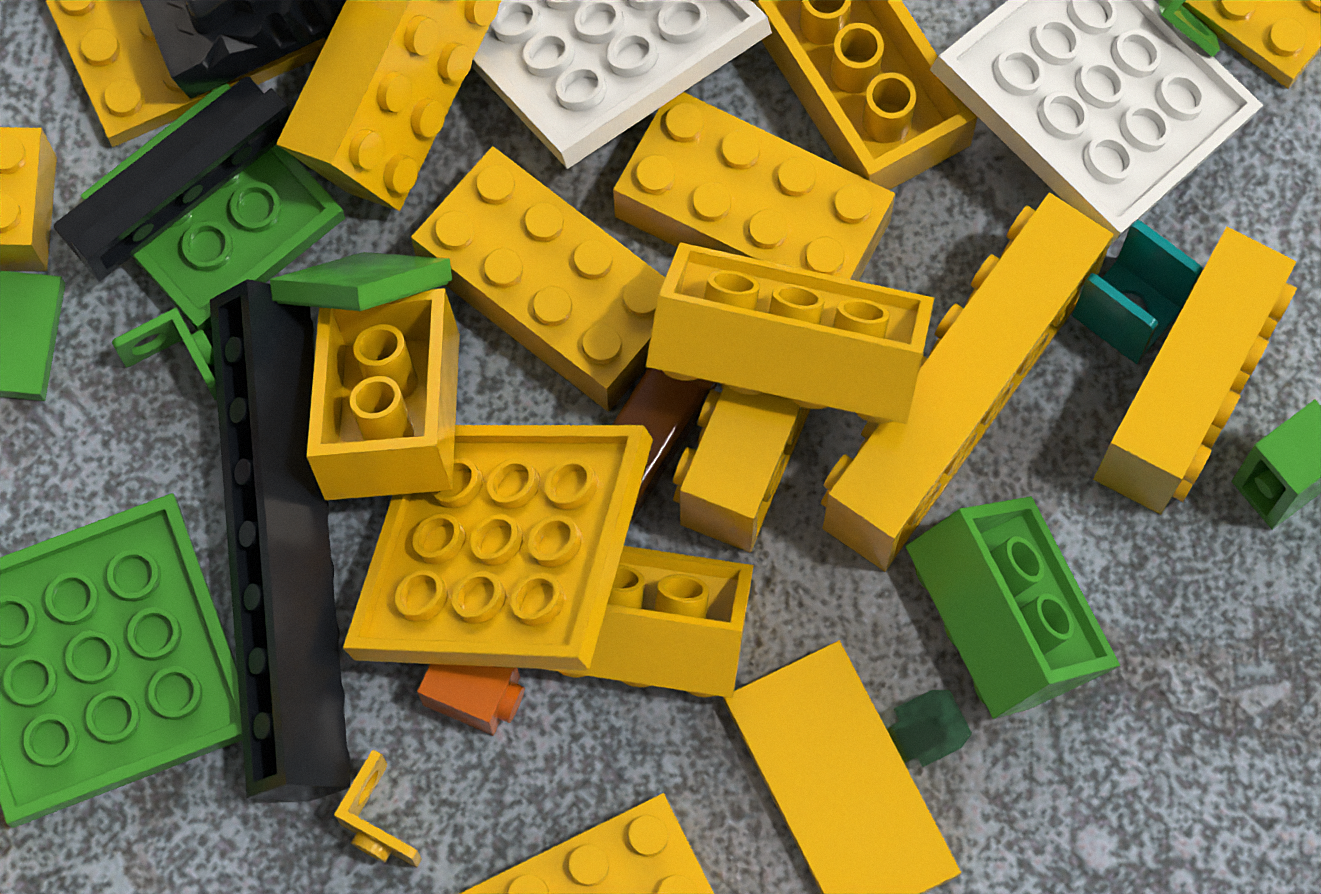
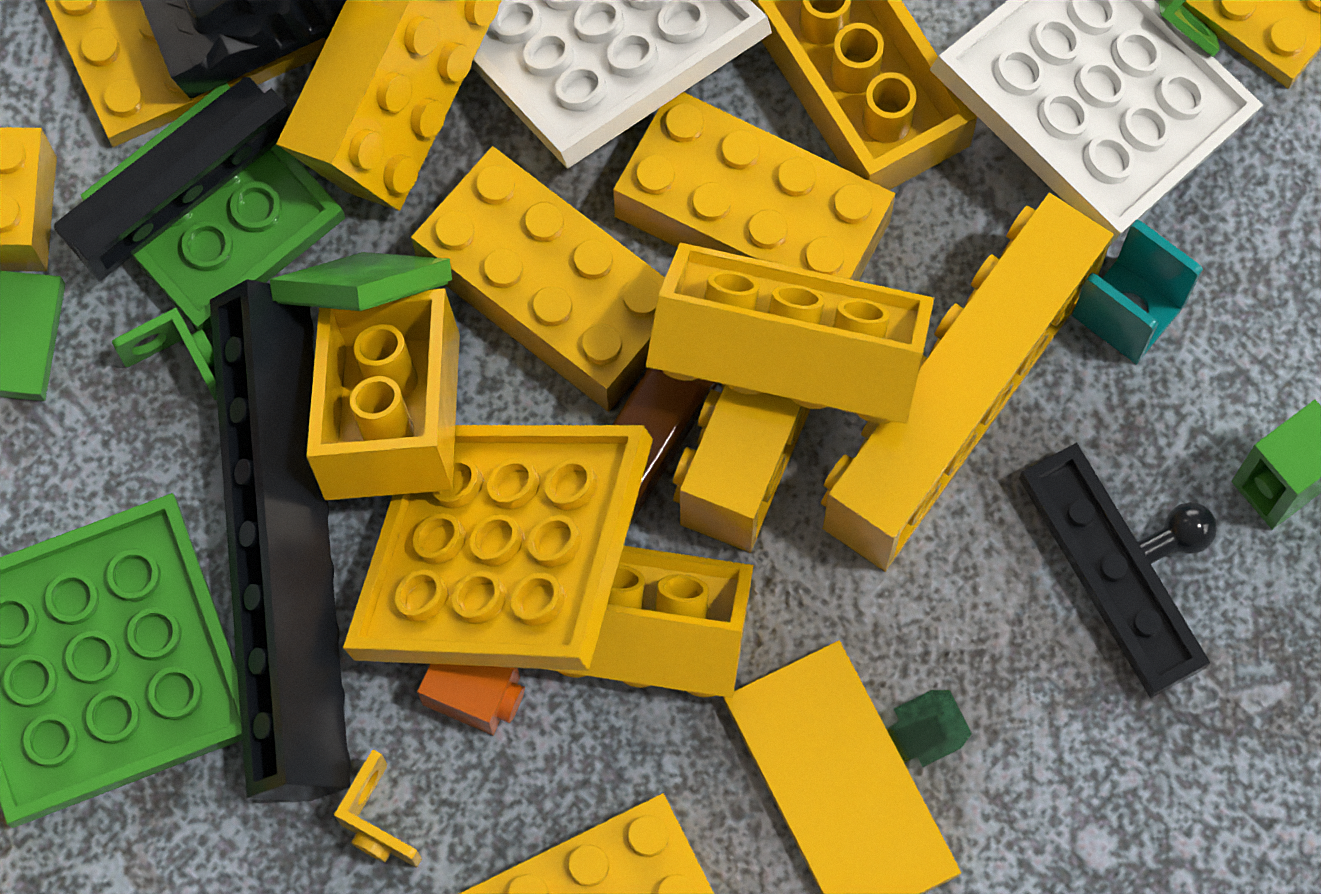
(1011, 605): bright green slope -> none
(1119, 569): none -> black plate
(1199, 373): yellow brick -> none

